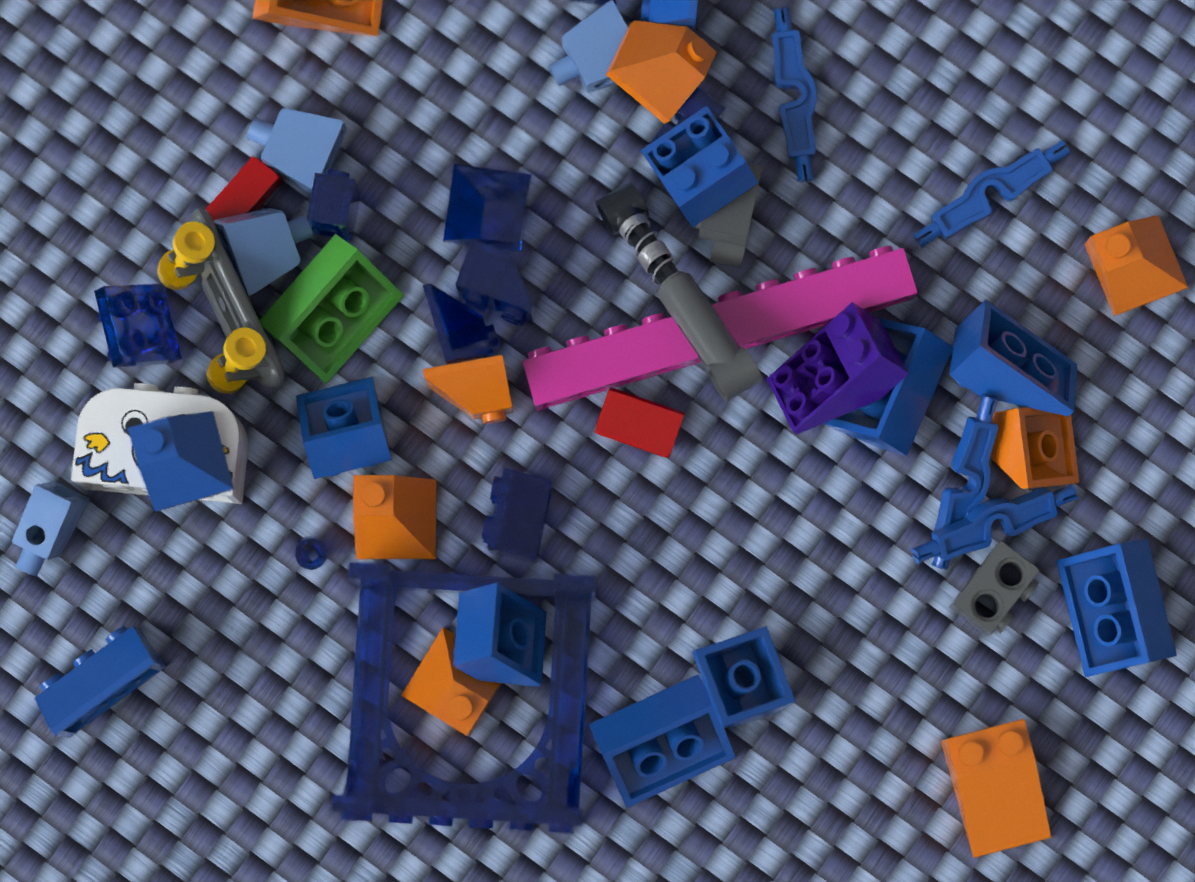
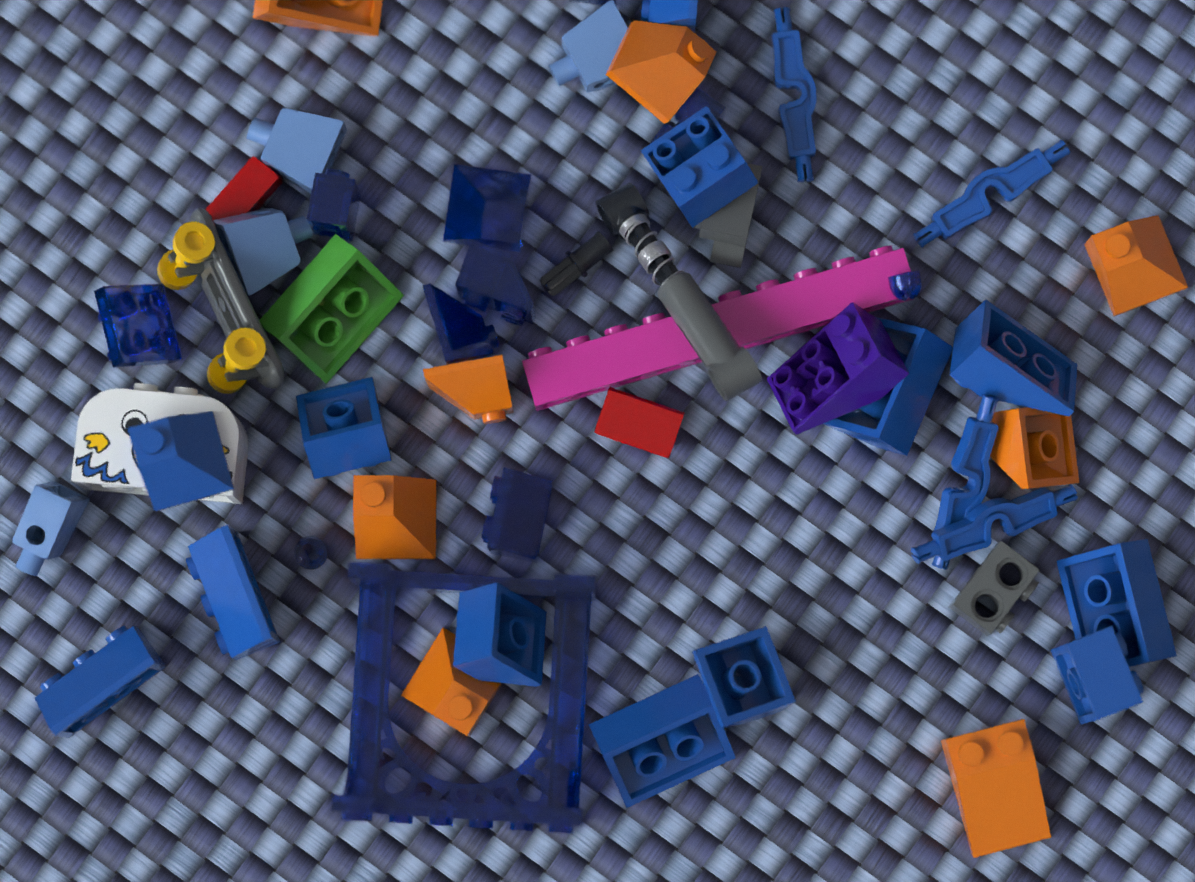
(231, 593): none -> blue slope
(575, 264): none -> black axle
(905, 285): none -> clear blue hinge
(1098, 675): none -> blue slope

